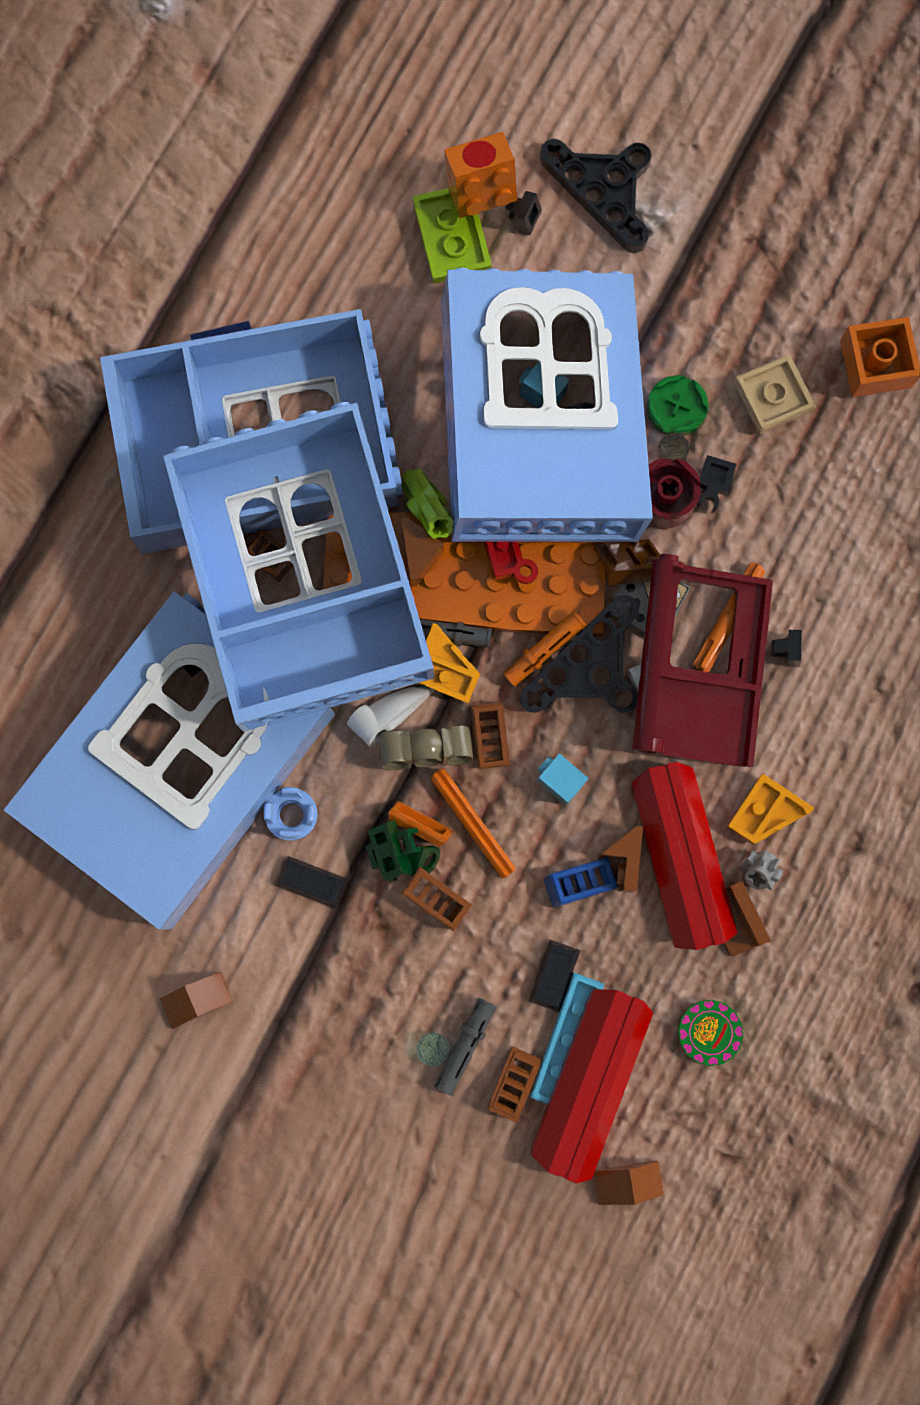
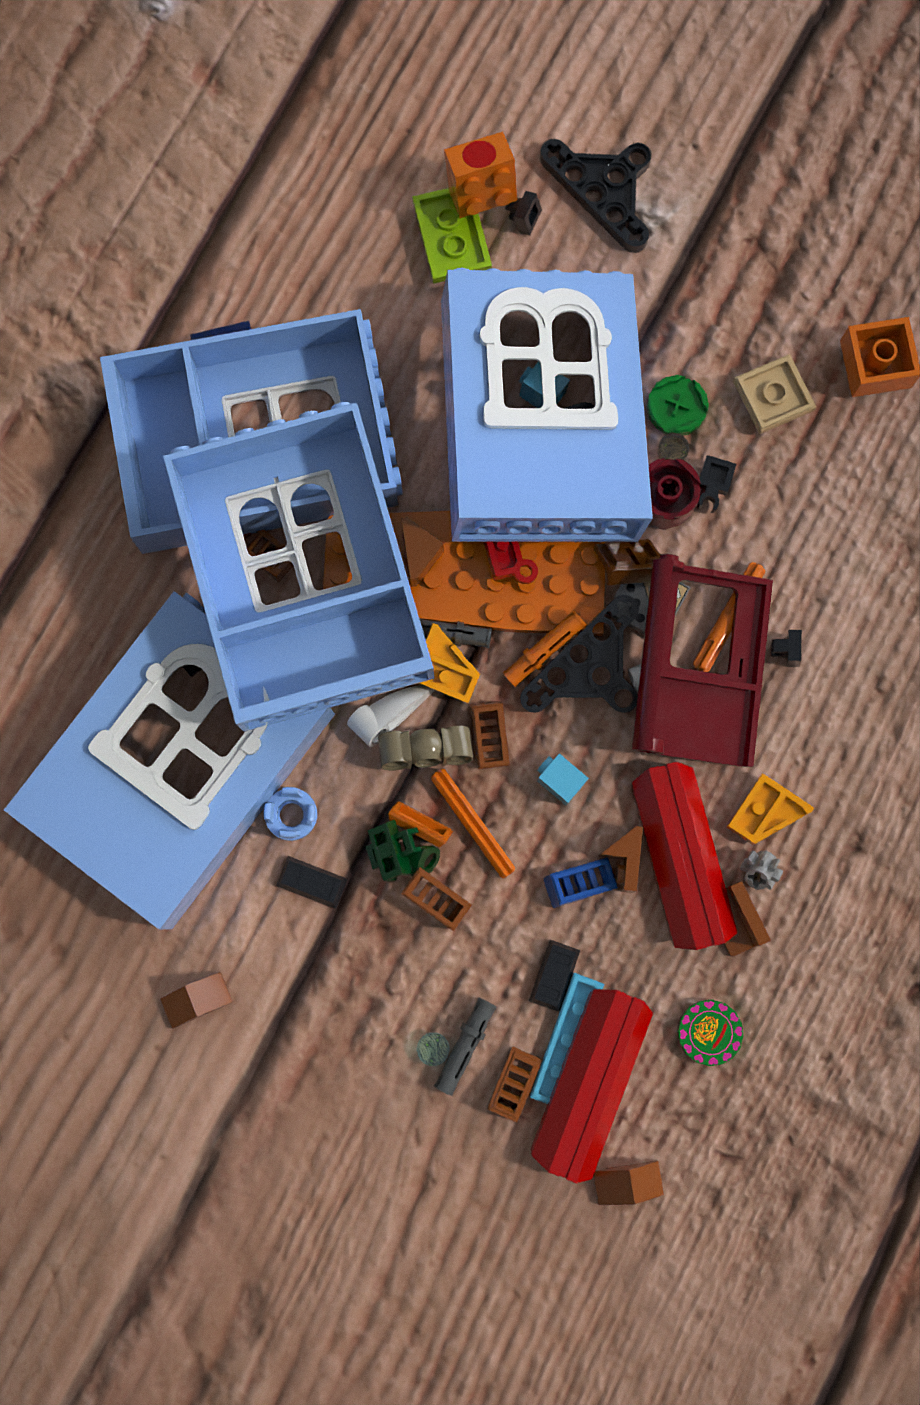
(427, 503): lime piece -> none

